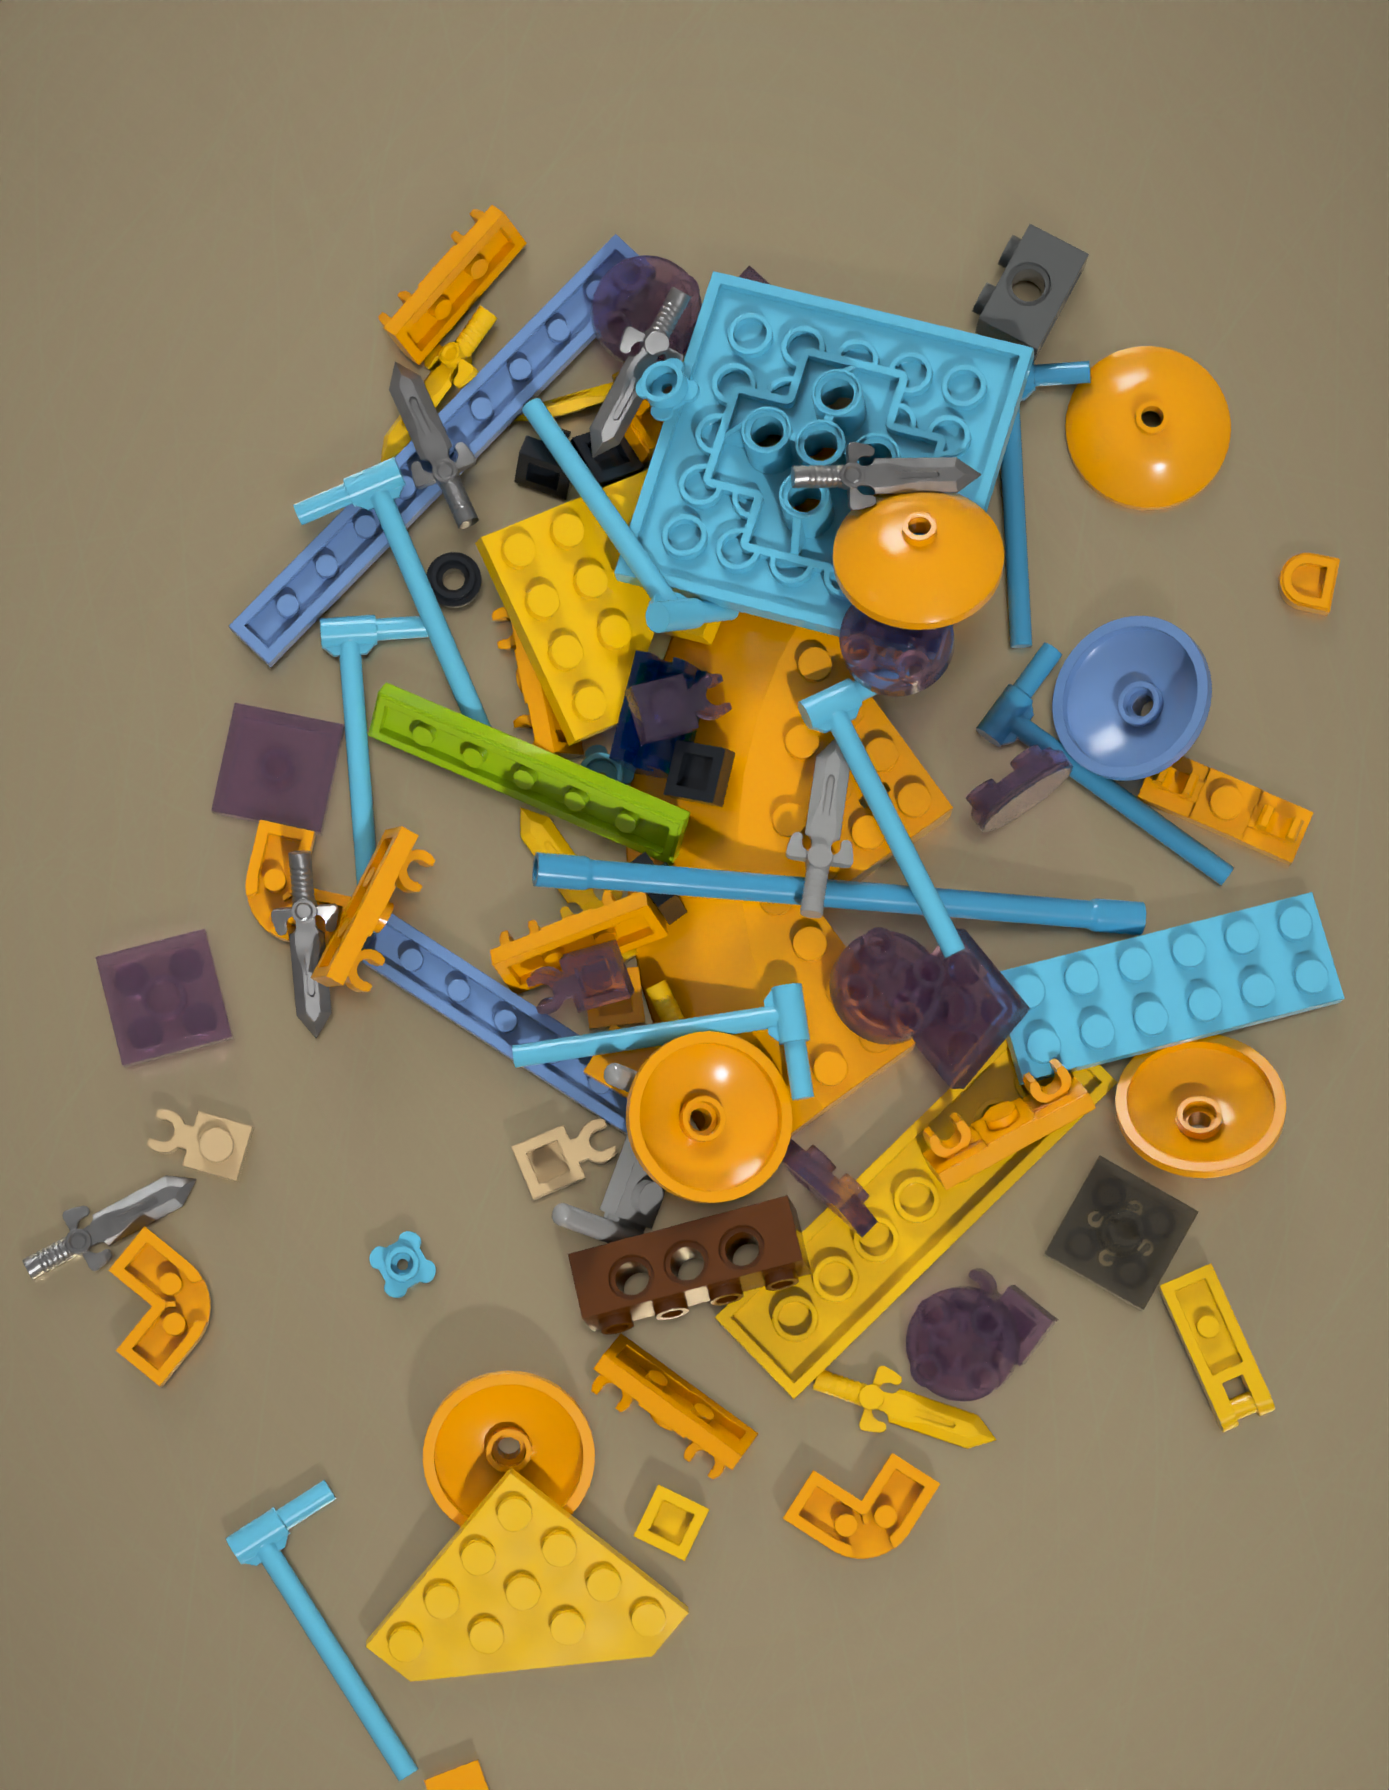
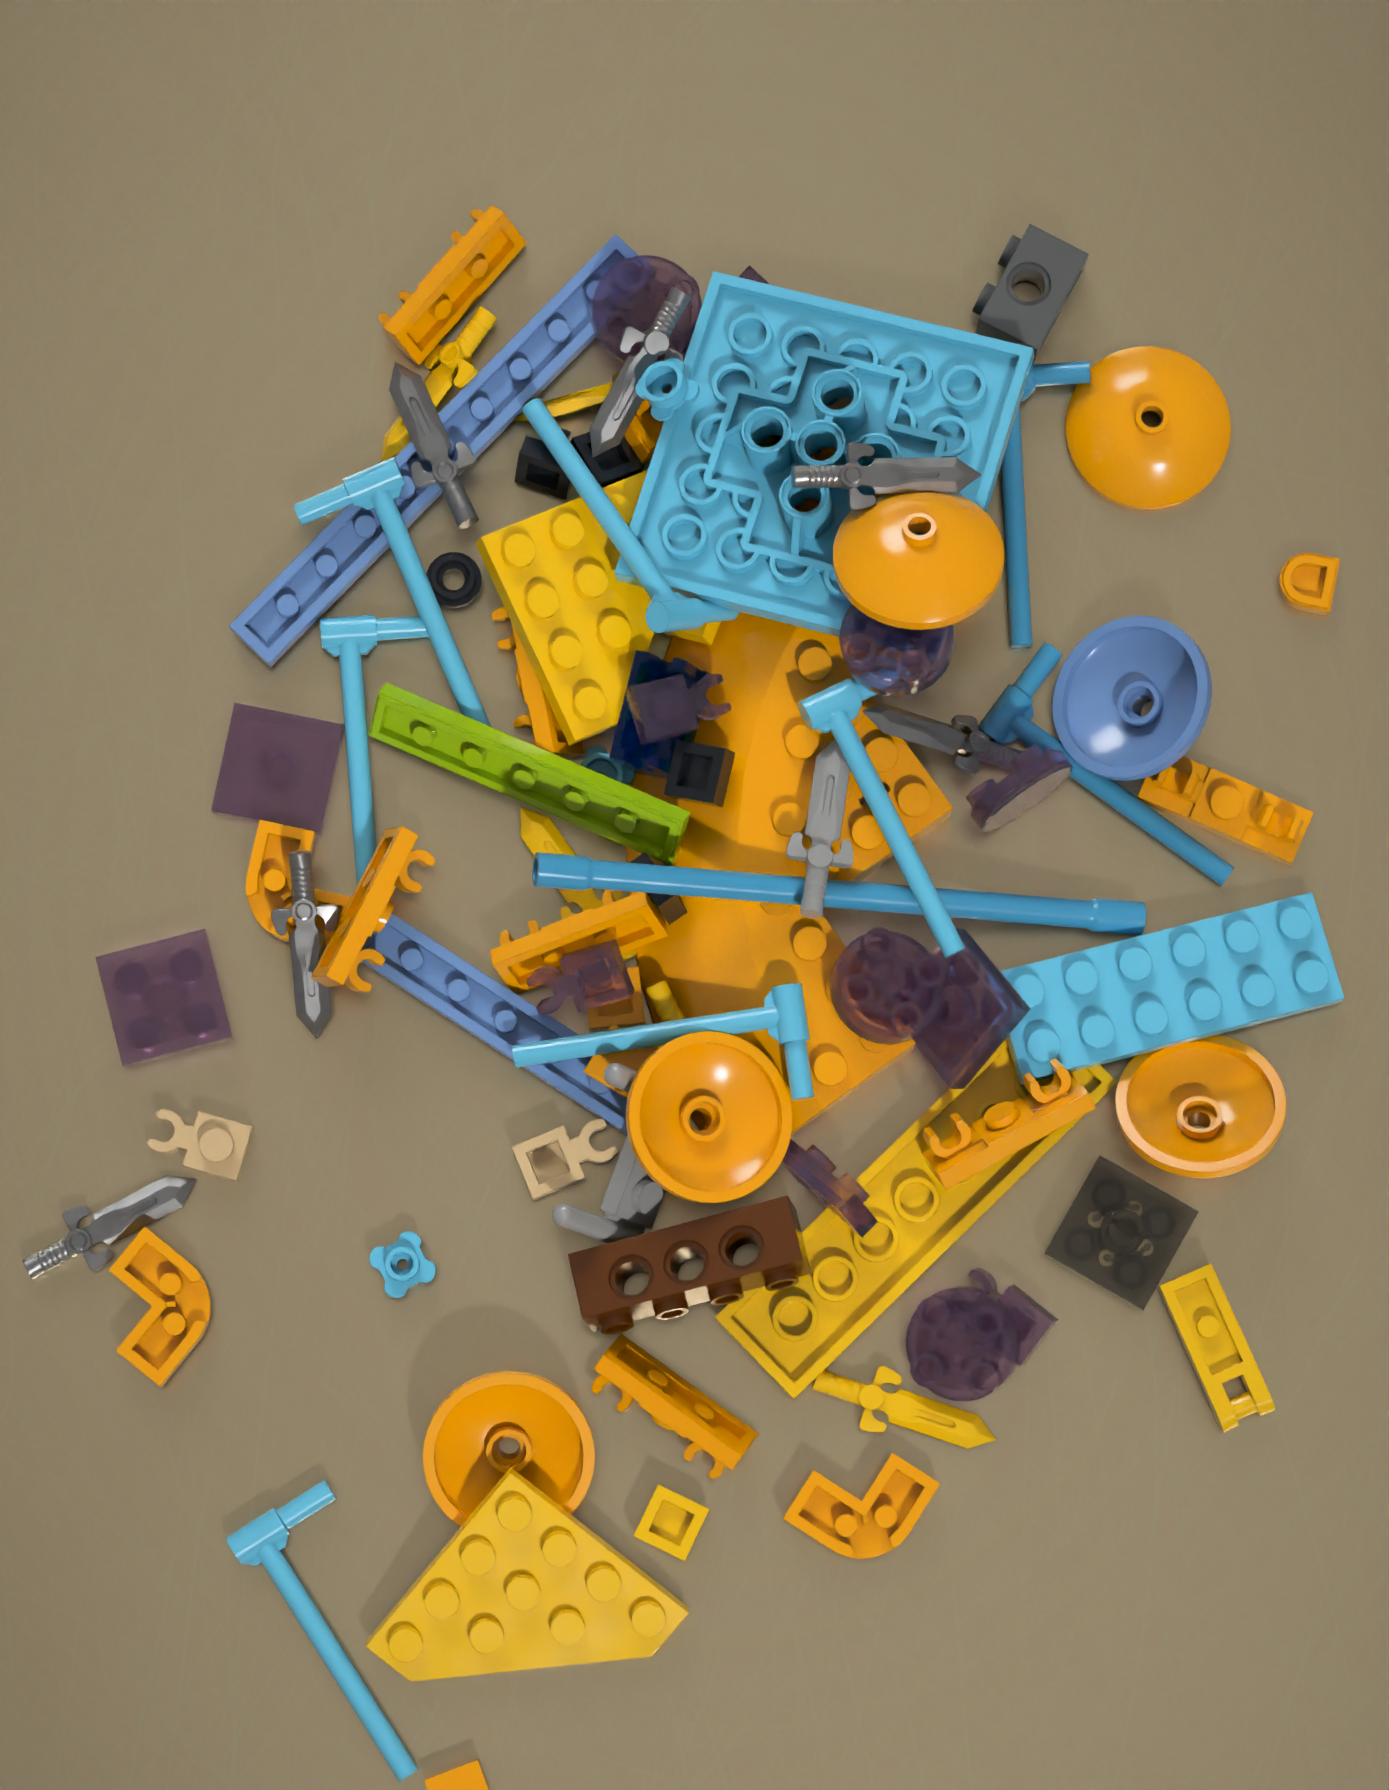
(970, 745): none -> flat silver sword

